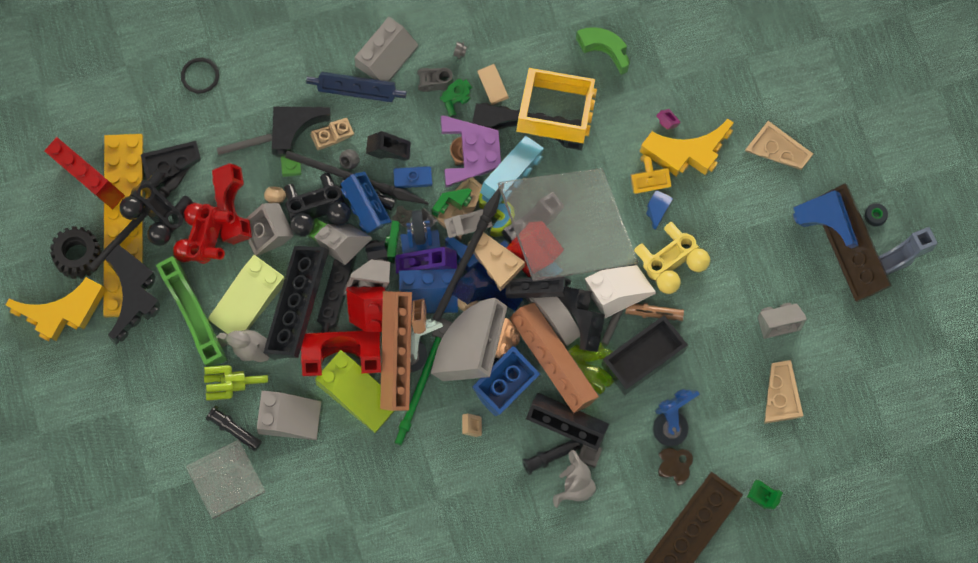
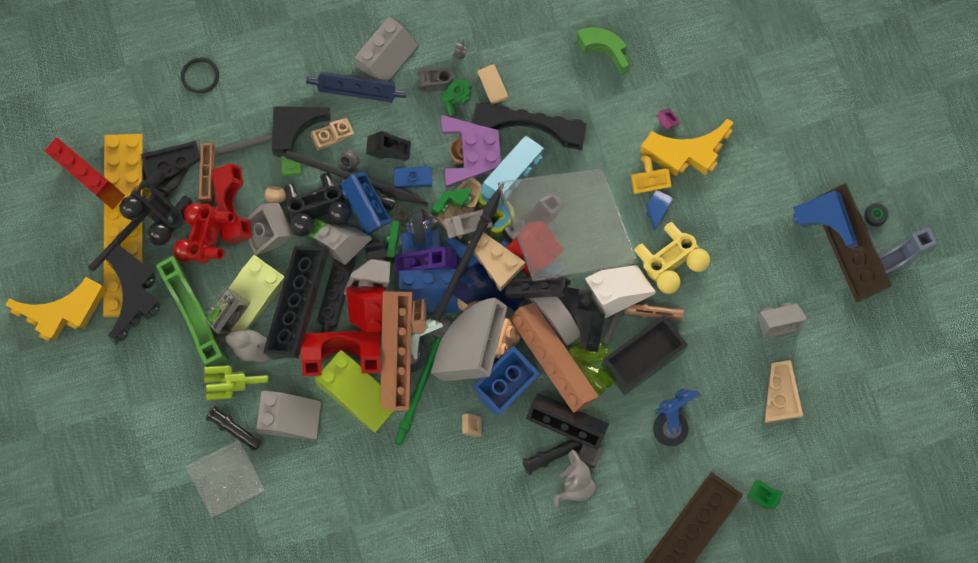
(65, 242): black tyre -> none
(207, 164): none -> medium nougat piece
(227, 311): none -> dark grey slope
(563, 83): yellow window -> none
(673, 467): dark brown plate -> none
(779, 147): tan wing -> none

